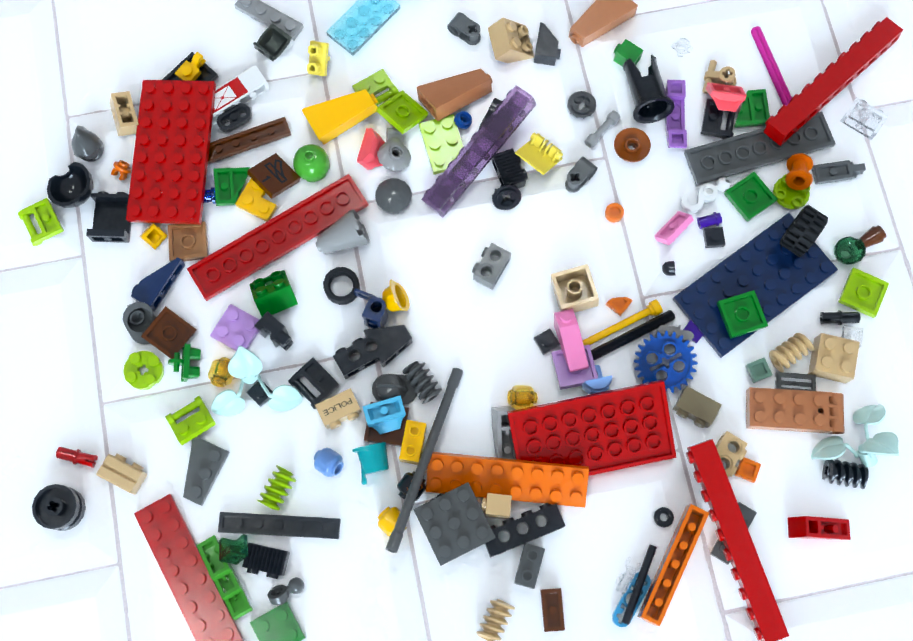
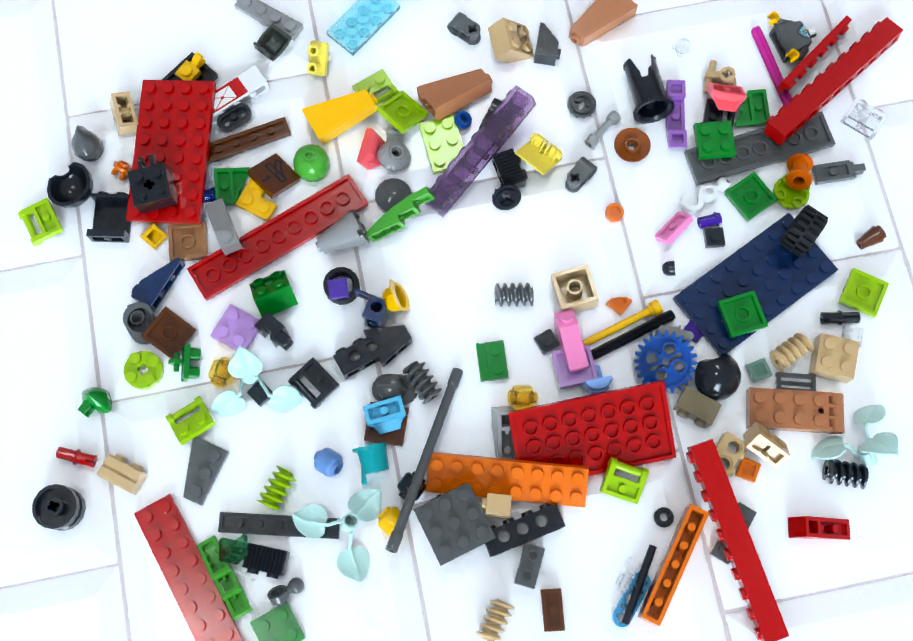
(97, 399): none -> green piece
(152, 185): none -> black hinge
(223, 226): none -> light grey slope
(338, 288): none -> dark purple tile
(338, 409): tan brick -> none
(363, 506): none -> light aqua plant
(395, 218): none -> bright green slope
(412, 442): yellow brick -> none
(492, 361): none -> green plate
(494, 267): brick -> none
(513, 294): none -> dark grey piece
(622, 487): none -> lime plate
(627, 50): green brick -> none
(714, 140): none -> green plate
(718, 377): none -> black cylinder
(766, 445): none -> tan brick
(790, 37): none -> dark grey torso
(810, 60): none -> red plate
(849, 250): clear green hair -> none

